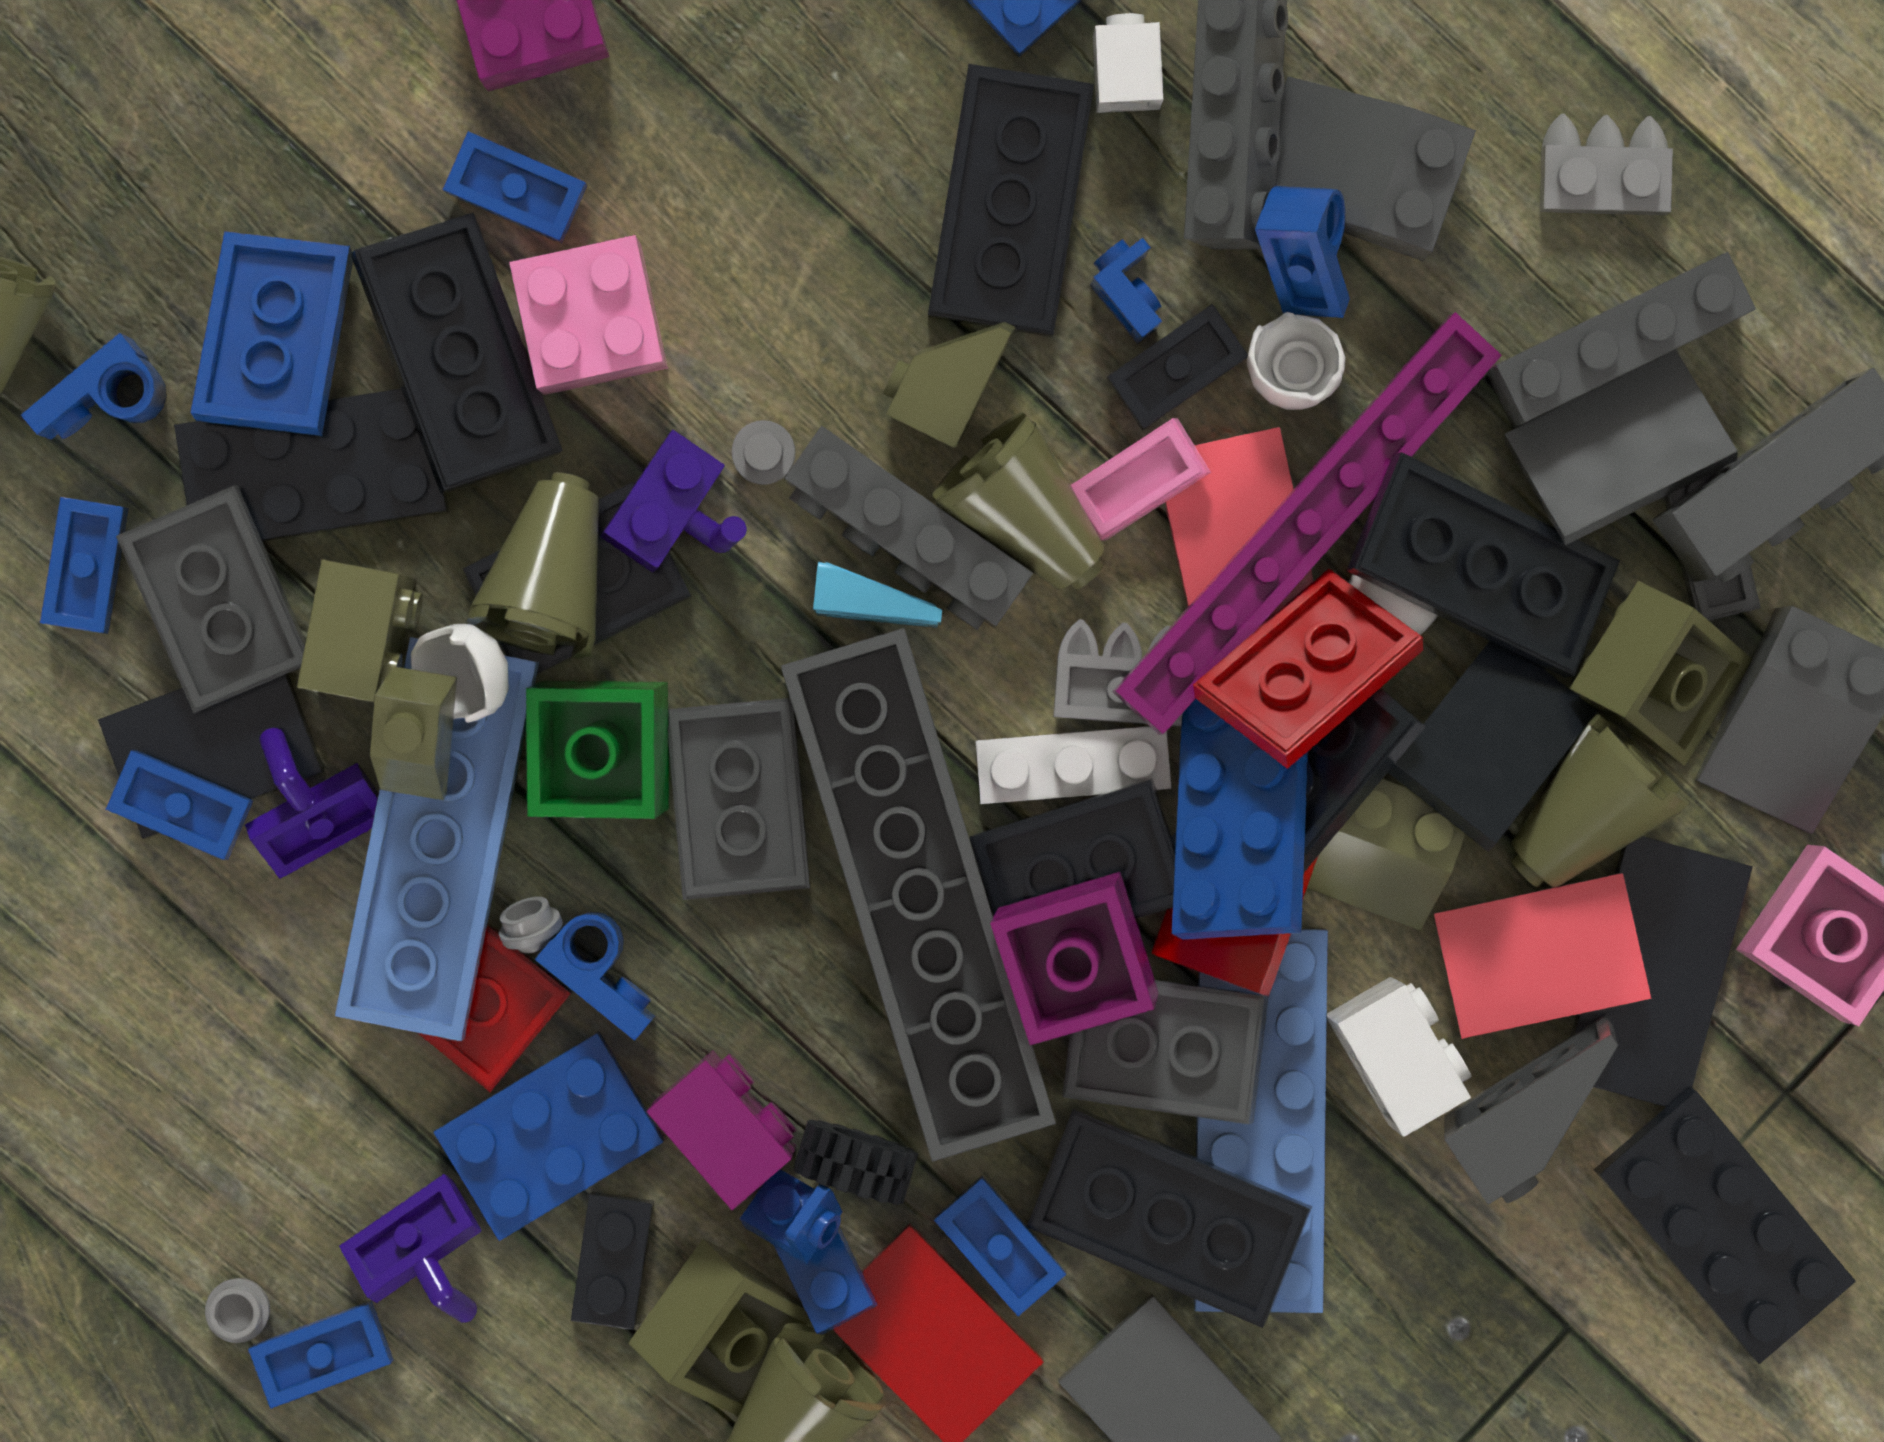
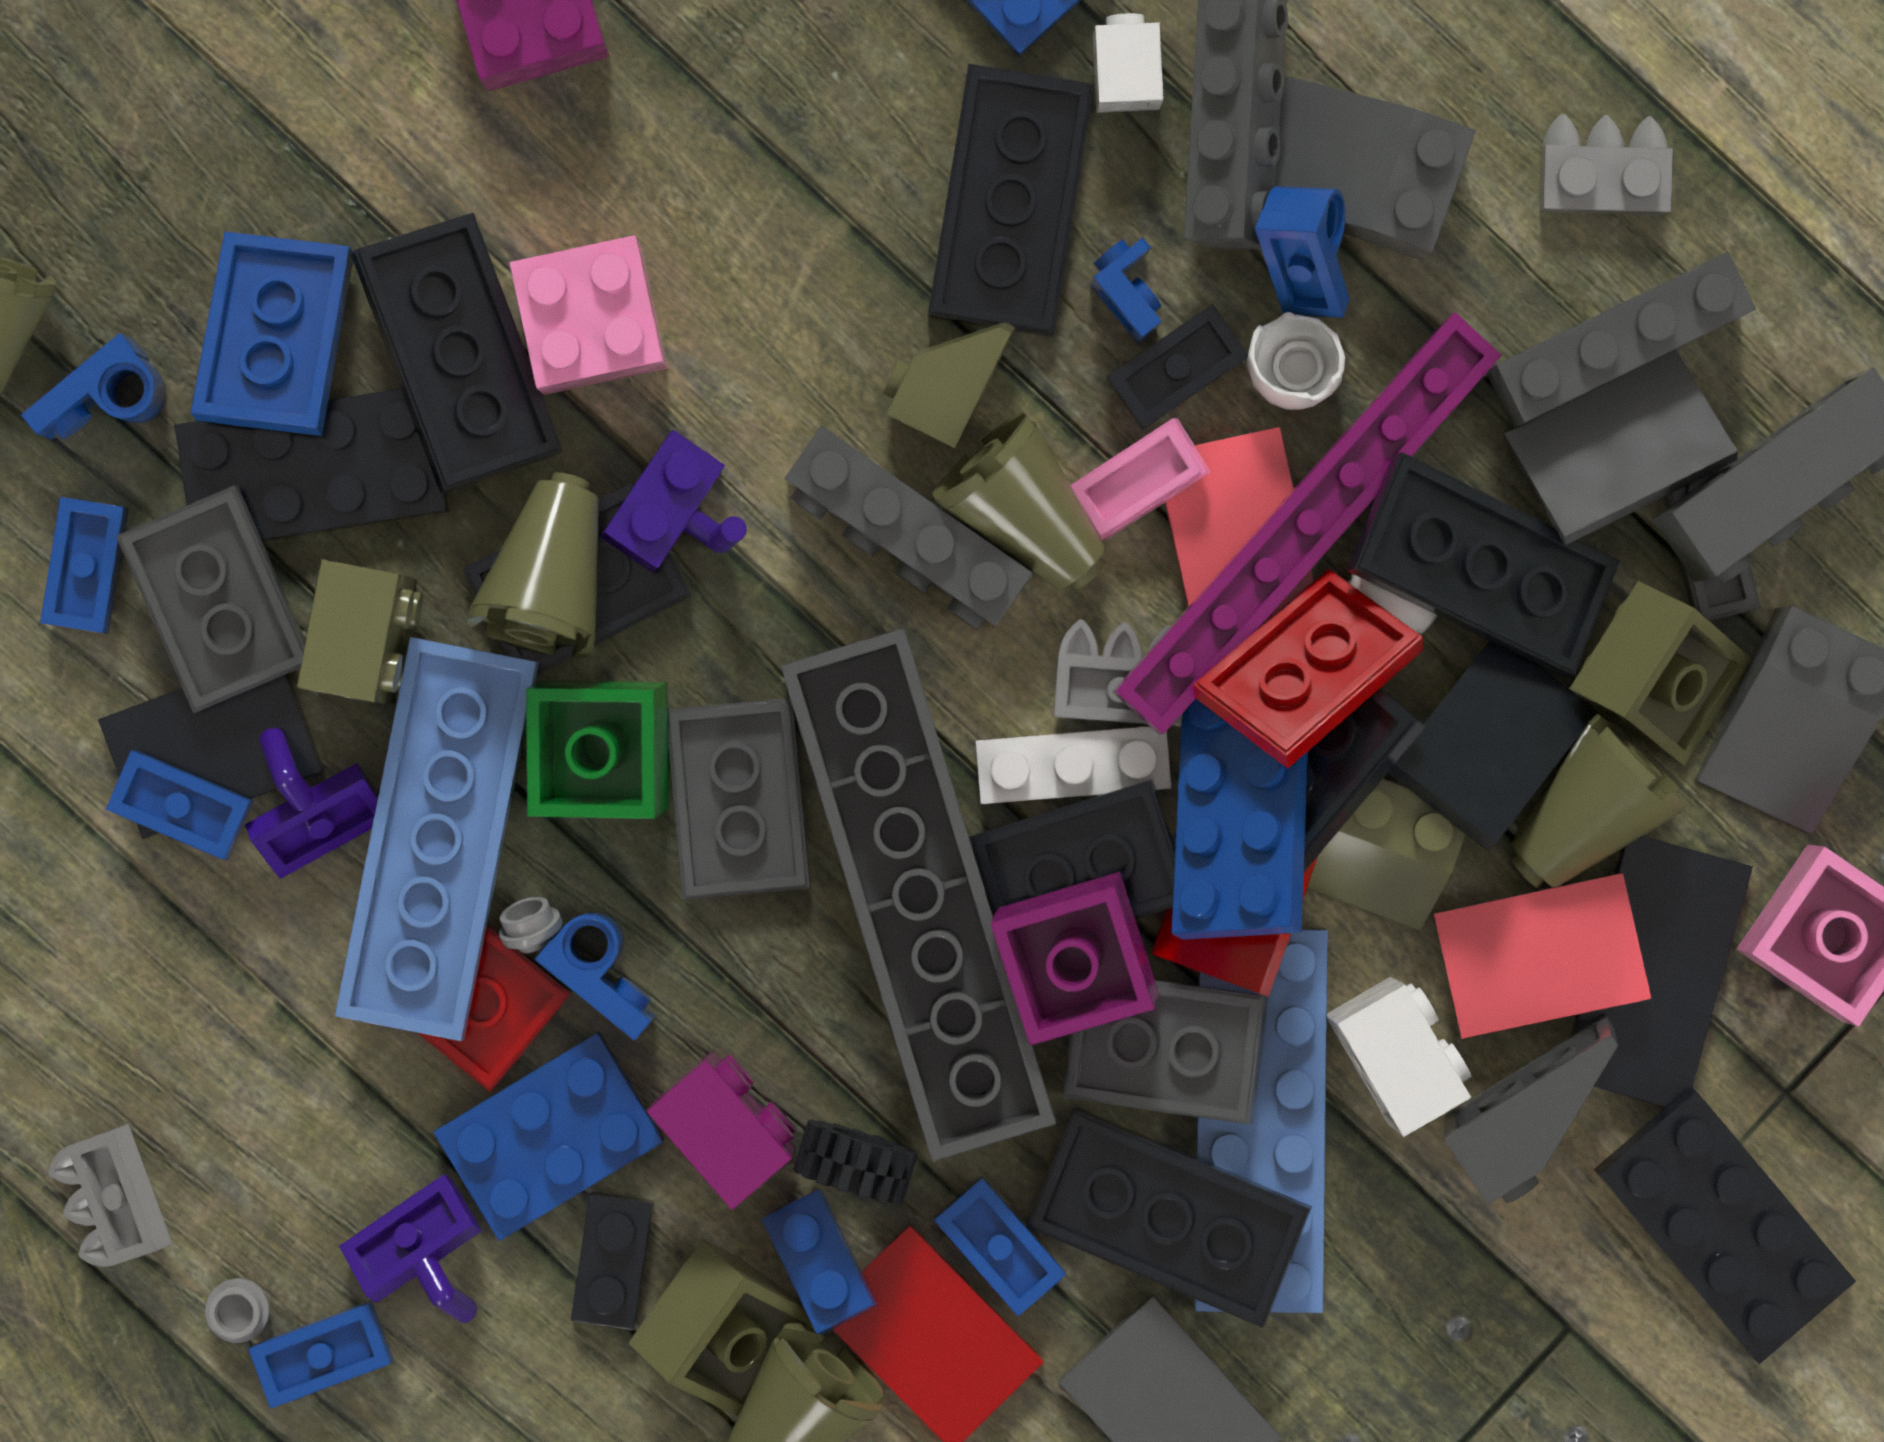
(111, 1196): none -> light grey plate
(413, 732): olive slope -> none
(473, 659): white hair -> none
(515, 187): blue plate -> none
(763, 452): light grey plate -> none
(793, 1215): blue bracket -> none
(855, 597): medium azure slope -> none

